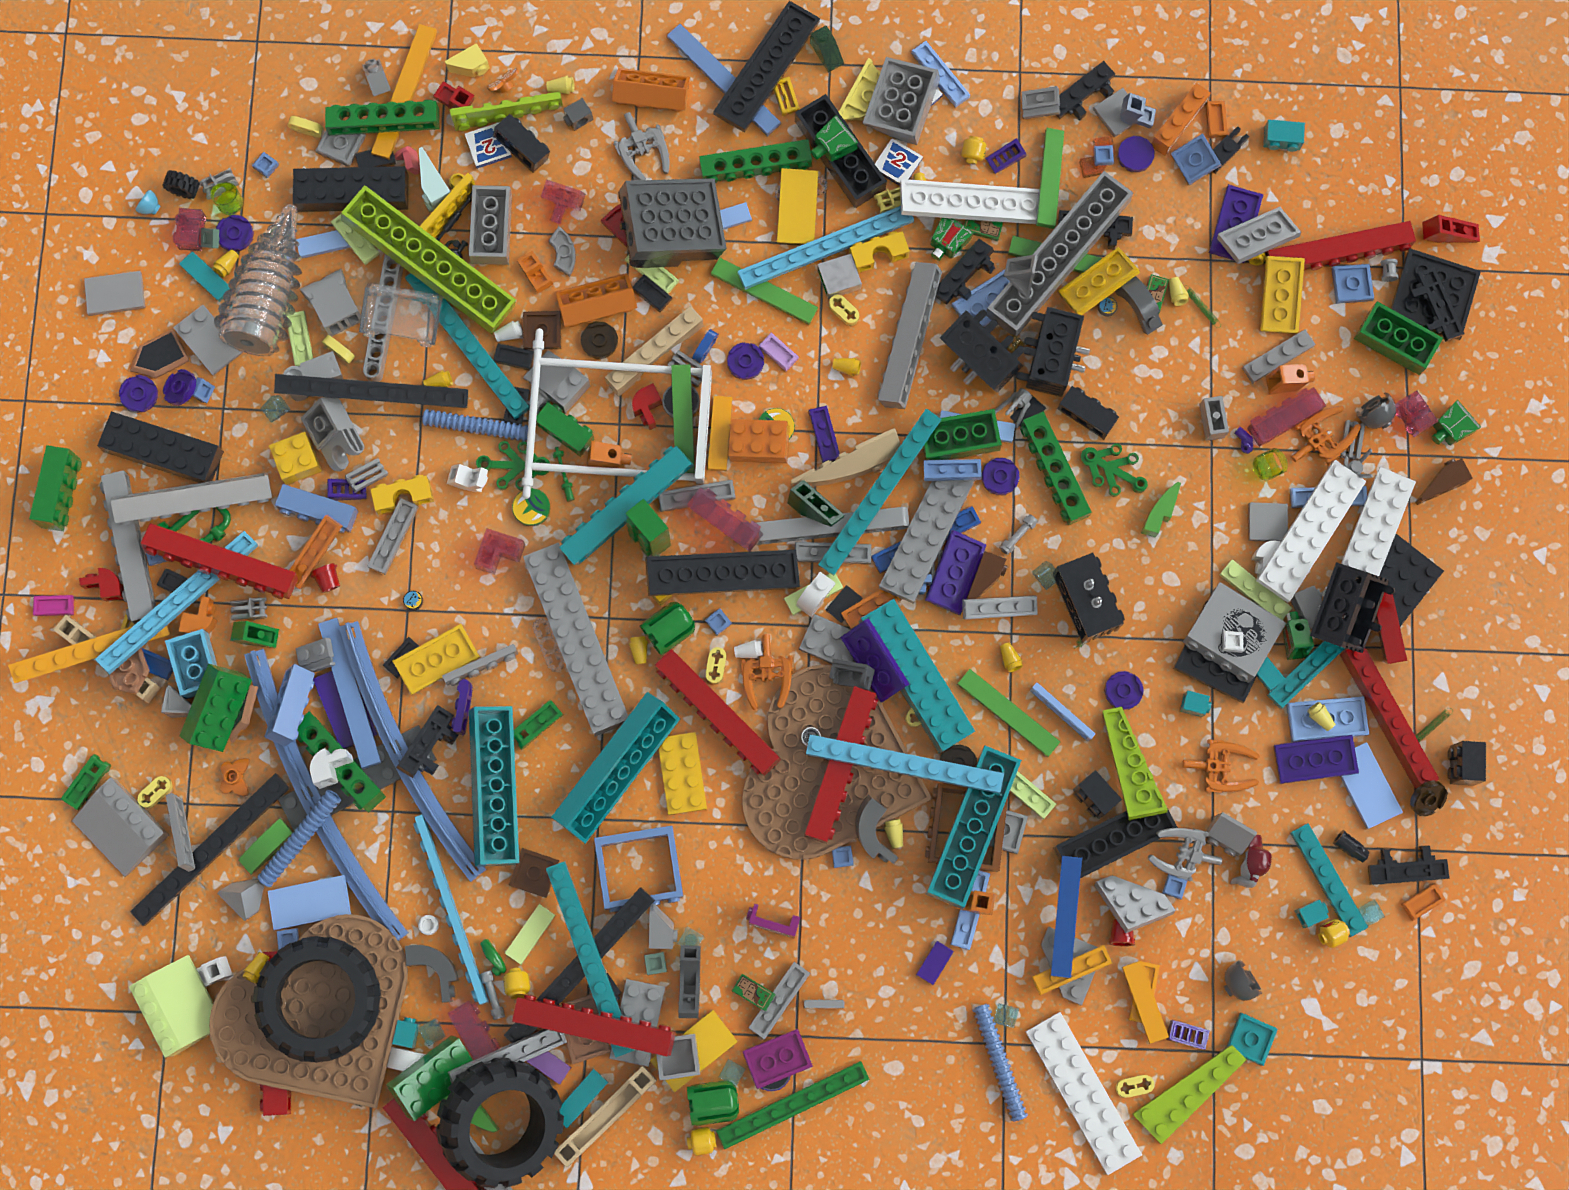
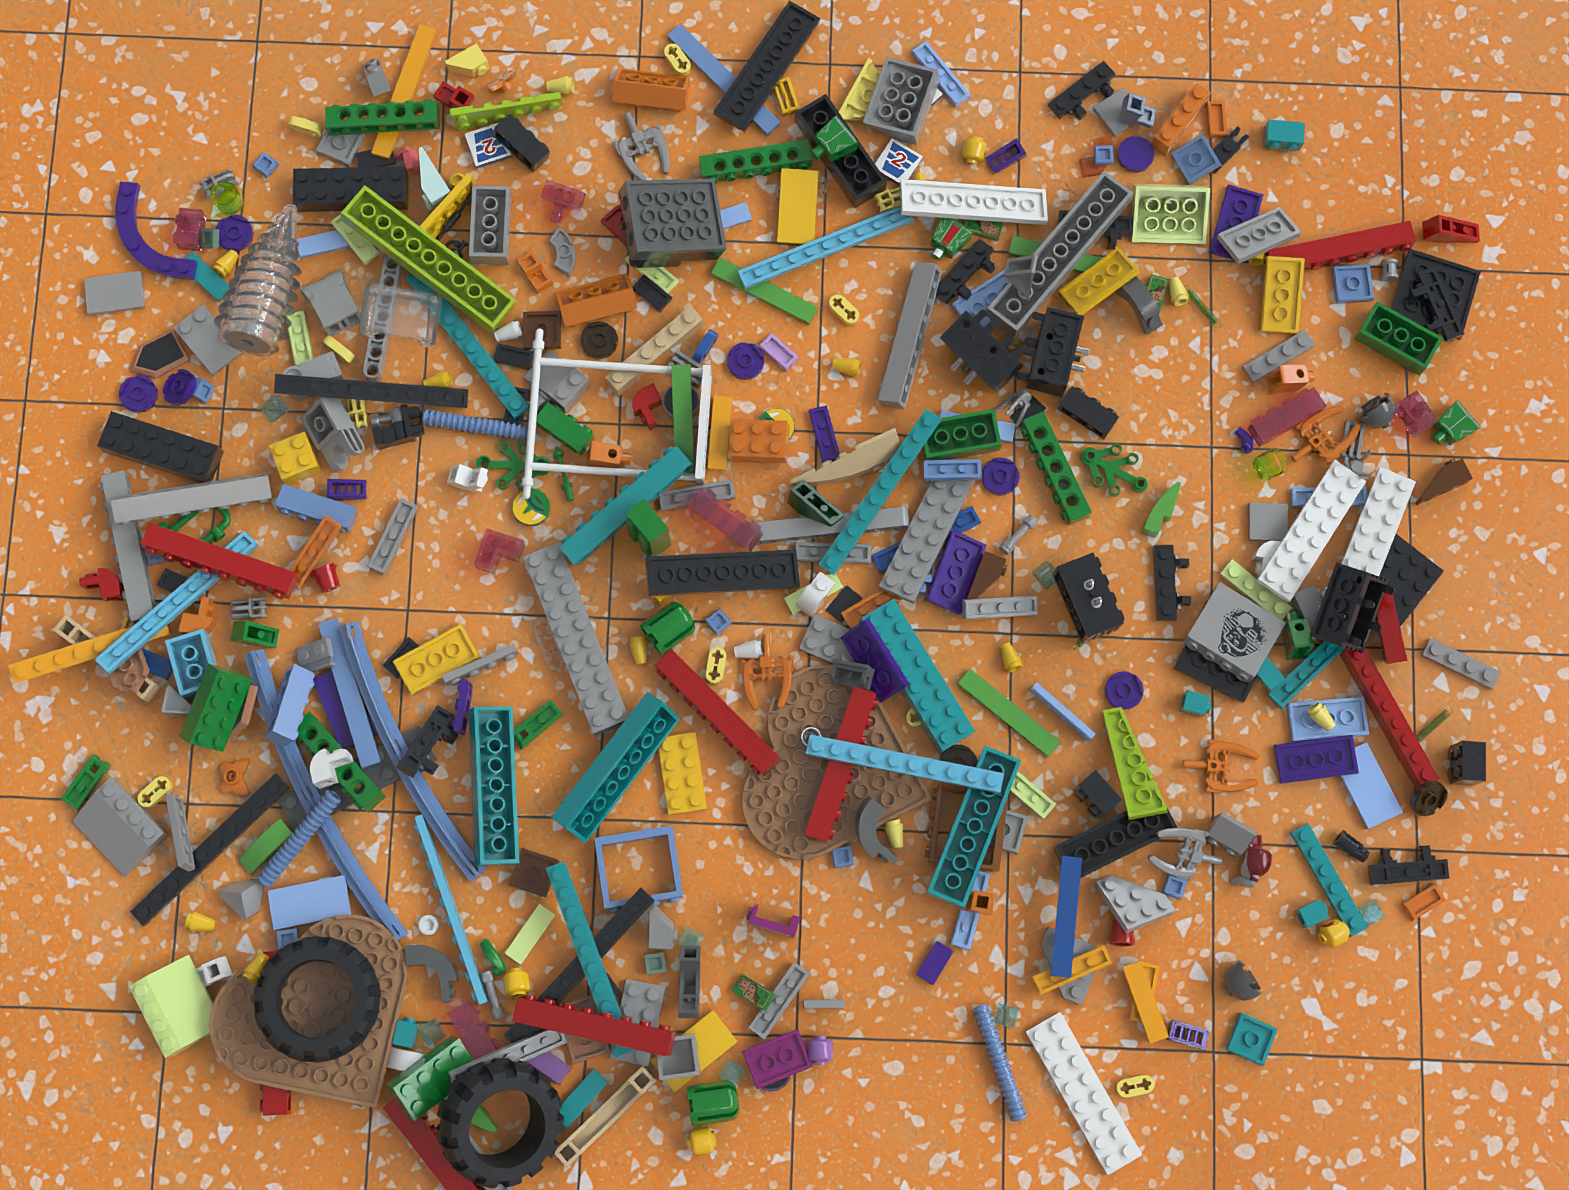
(53, 605): dark pink tile -> none
(55, 488): green brick -> none
(127, 227): none -> dark purple plate
(148, 204): medium azure brick -> none
(181, 184): black tyre -> none
(199, 922): none -> yellow cone
(356, 413): none -> light yellow arm
(380, 467): light grey tile -> none
(385, 495): yellow arch -> none
(402, 428): none -> black hips
(413, 600): tile -> none
(577, 114): dark grey brick -> none
(674, 62): none -> light yellow beam
(792, 1105): green tile -> none
(820, 1050): none -> medium lavender head
(826, 48): clear green slope -> none
(839, 276): flat silver piece -> none
(893, 245): yellow arch -> none
(1040, 102): light grey plate -> none
(1050, 178): bright green tile -> none
(1107, 306): tile -> none
(1165, 567): none -> black hinge
(1170, 213): none -> yellowish green slope
(1179, 1102): lime wing -> none
(1214, 418): light grey brick -> none
(1232, 641): white tile -> none
(1460, 663): none -> light grey plate

